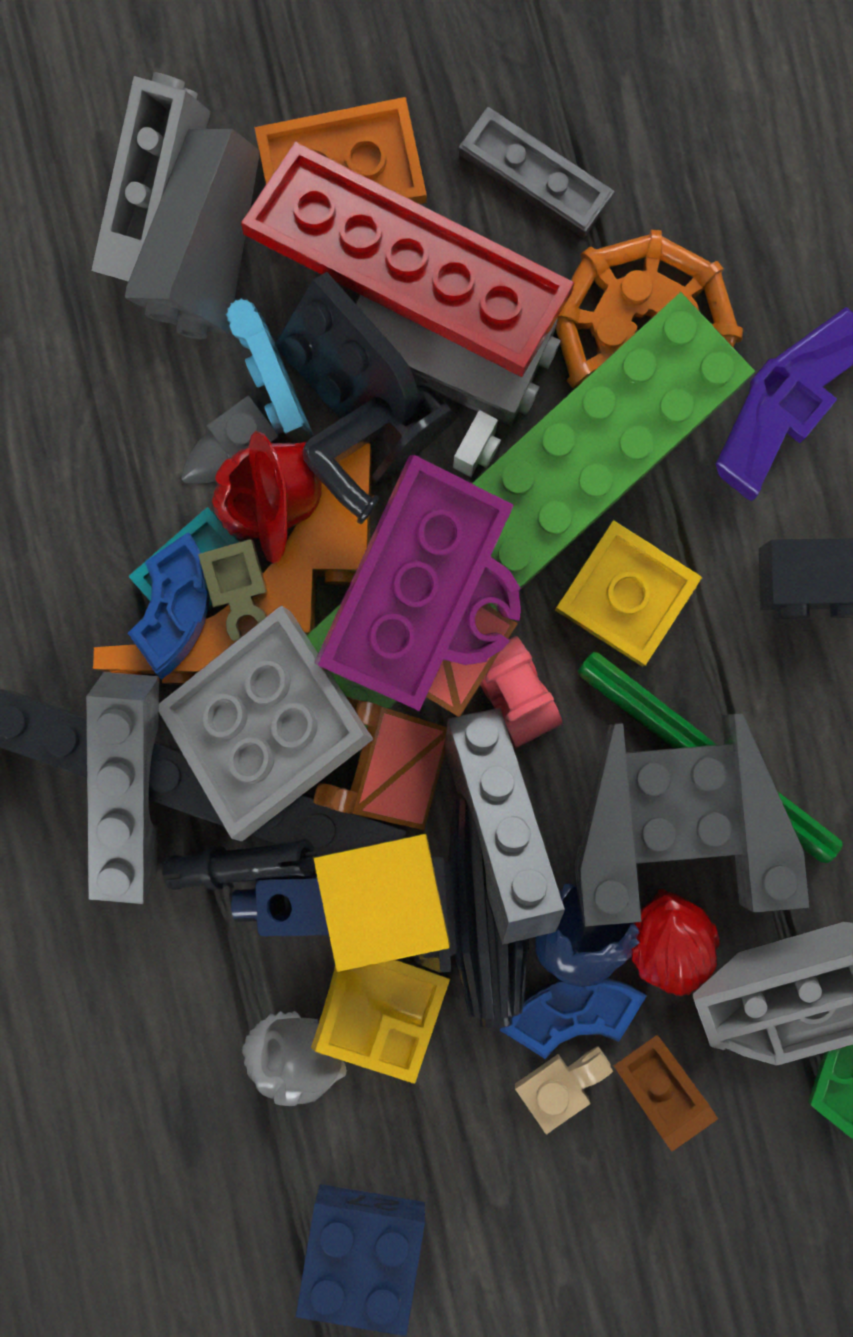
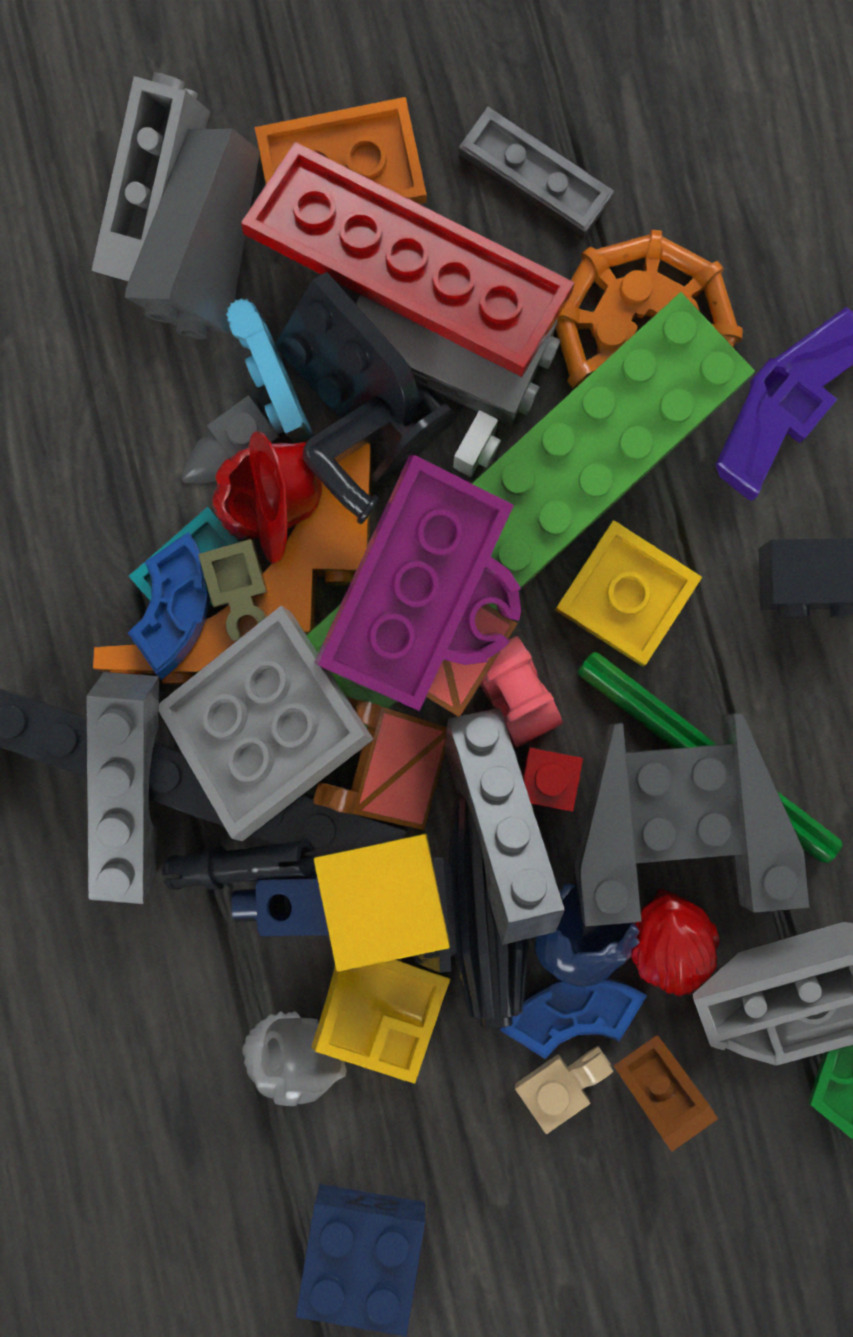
(551, 778): none -> red brick

